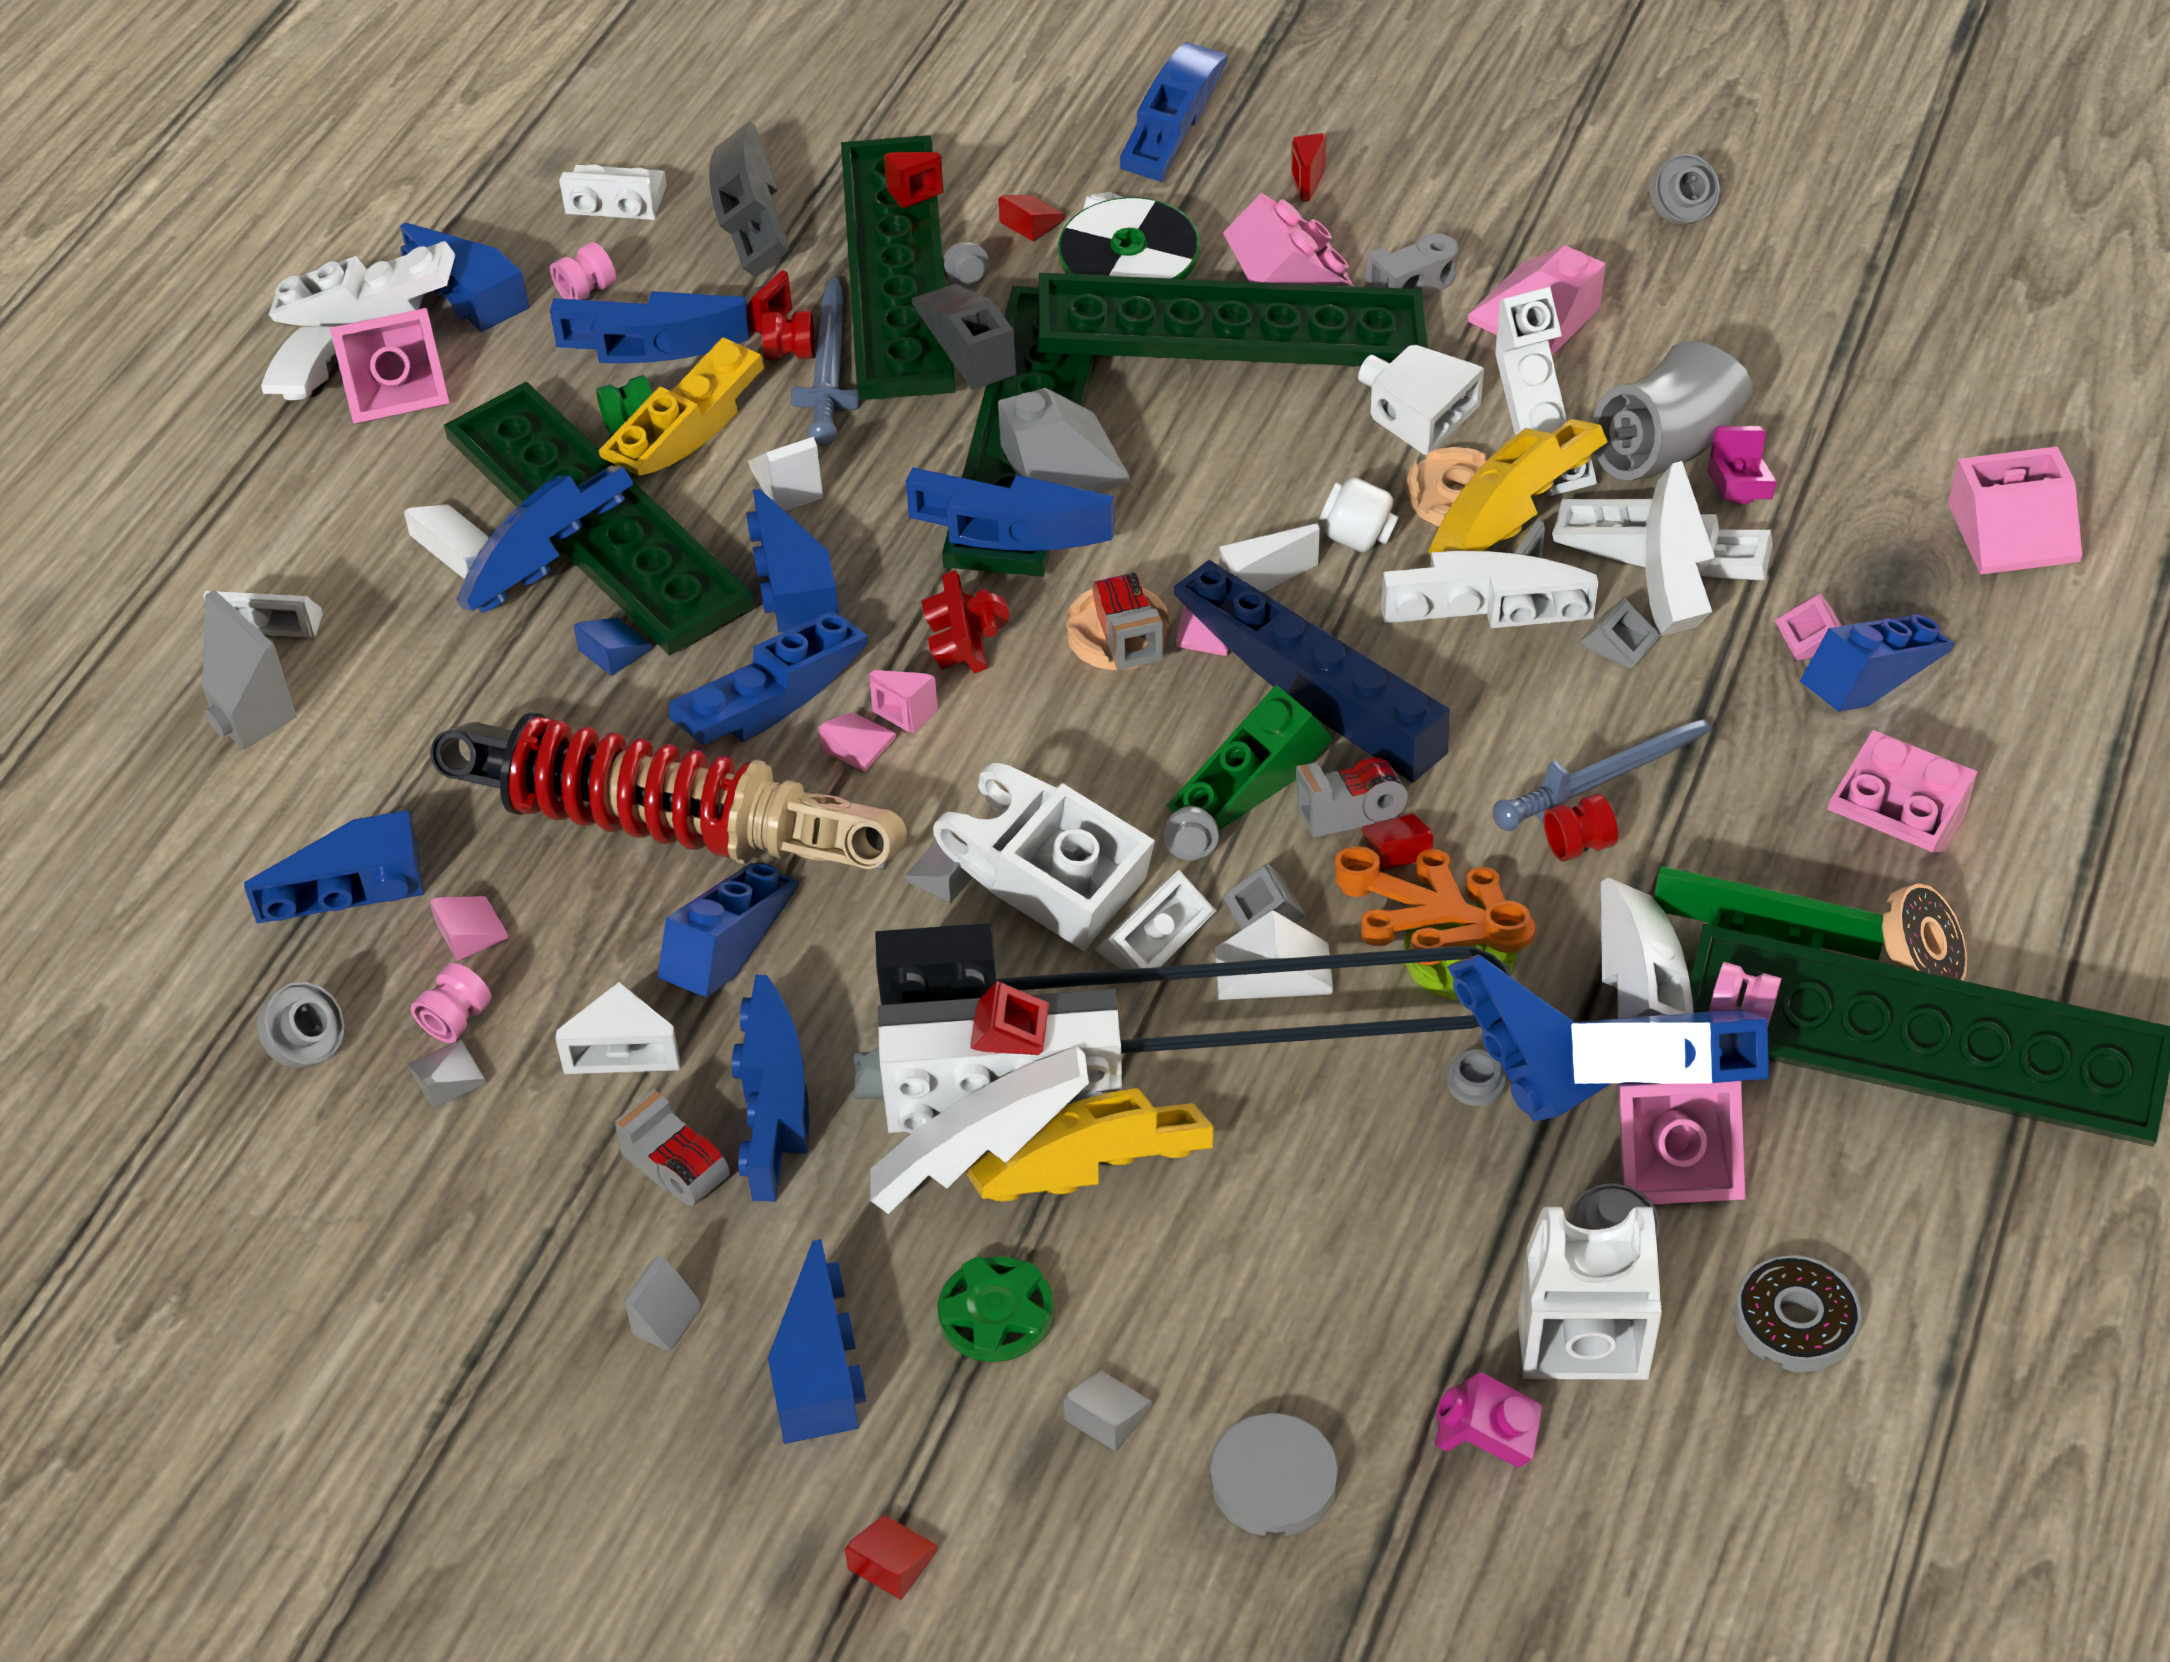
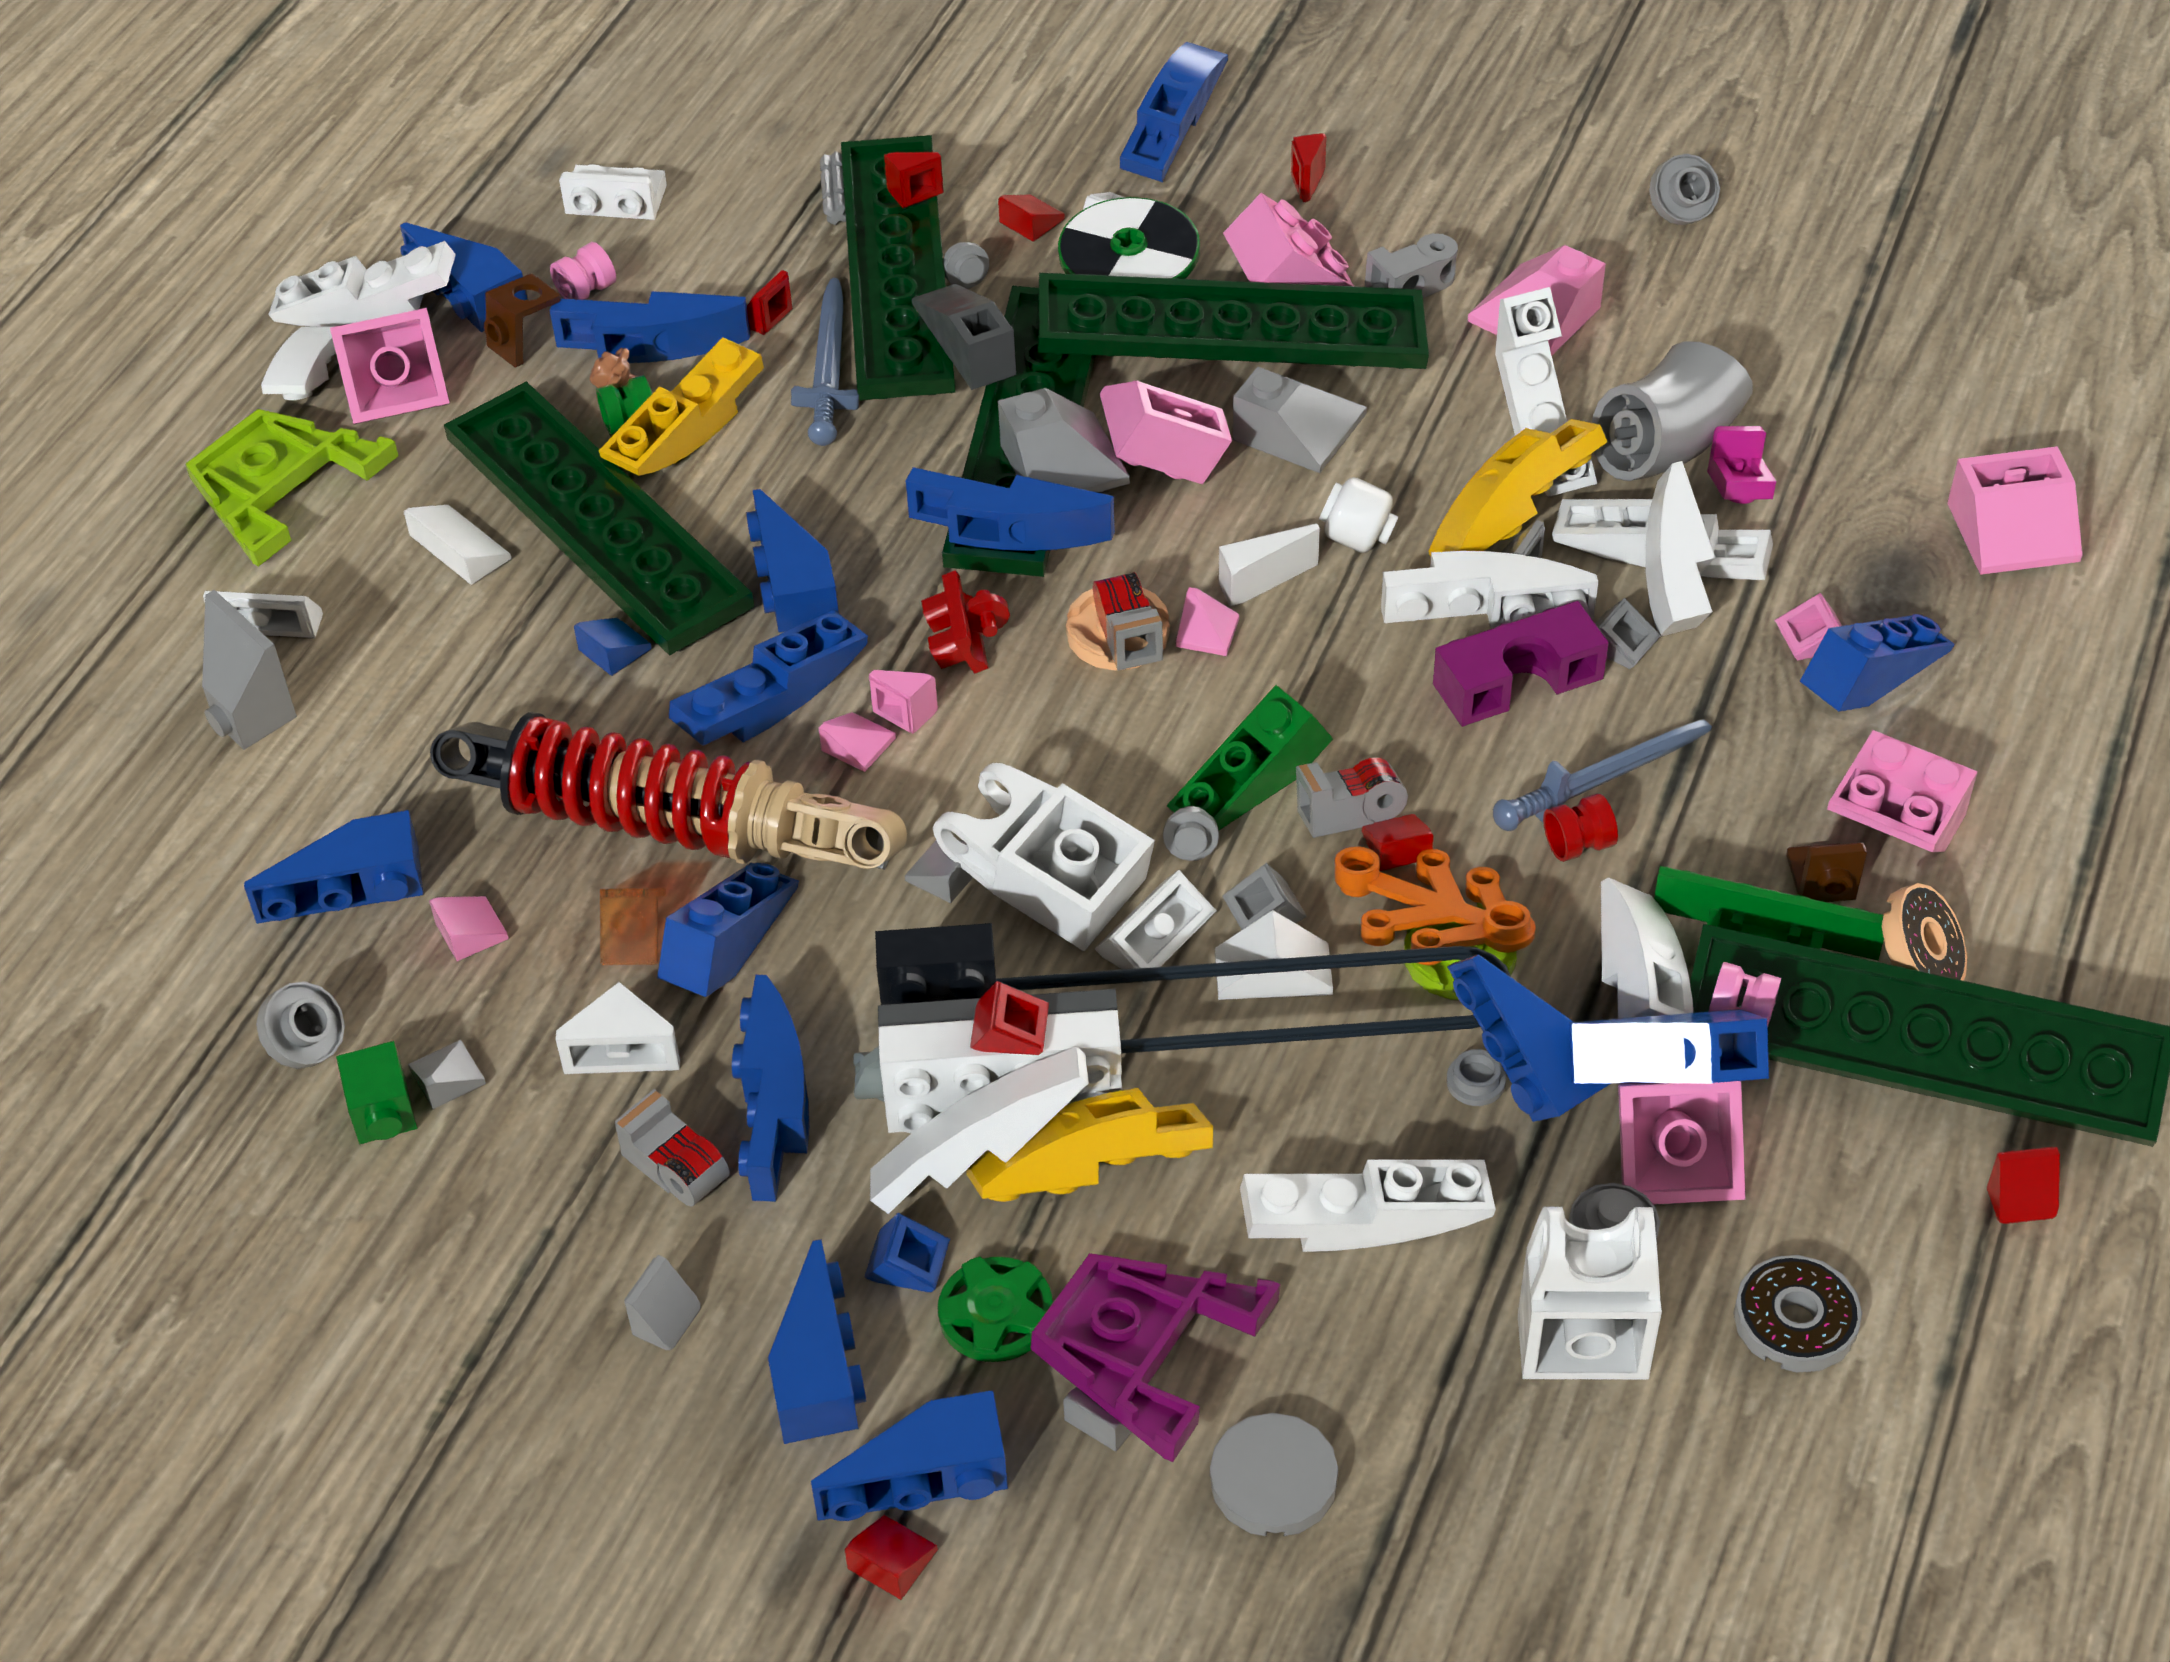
(265, 461): none -> lime wing
(376, 1092): none -> green brick
(448, 1006): bright pink wheel -> none
(506, 314): none -> reddish brown bracket
(522, 543): blue slope -> none
(612, 369): none -> nougat plant
(629, 926): none -> clear orange bracket
(743, 200): dark grey slope -> none
(786, 335): red wheel -> none
(790, 474): white slope -> none
(833, 187): none -> light grey axle
(907, 1255): none -> blue slope
(929, 1456): none -> blue slope
(1121, 1323): none -> magenta wing
(1165, 430): none -> bright pink slope
(1292, 419): none -> light grey slope
(1321, 672): dark blue slope -> none
(1371, 1209): none -> white slope
(1422, 394): white torso -> none
(1429, 479): light nougat tile -> none
(1489, 1418): dark pink bracket -> none
(1557, 645): none -> magenta arch
(1829, 871): none -> reddish brown bracket
(2025, 1185): none -> red slope

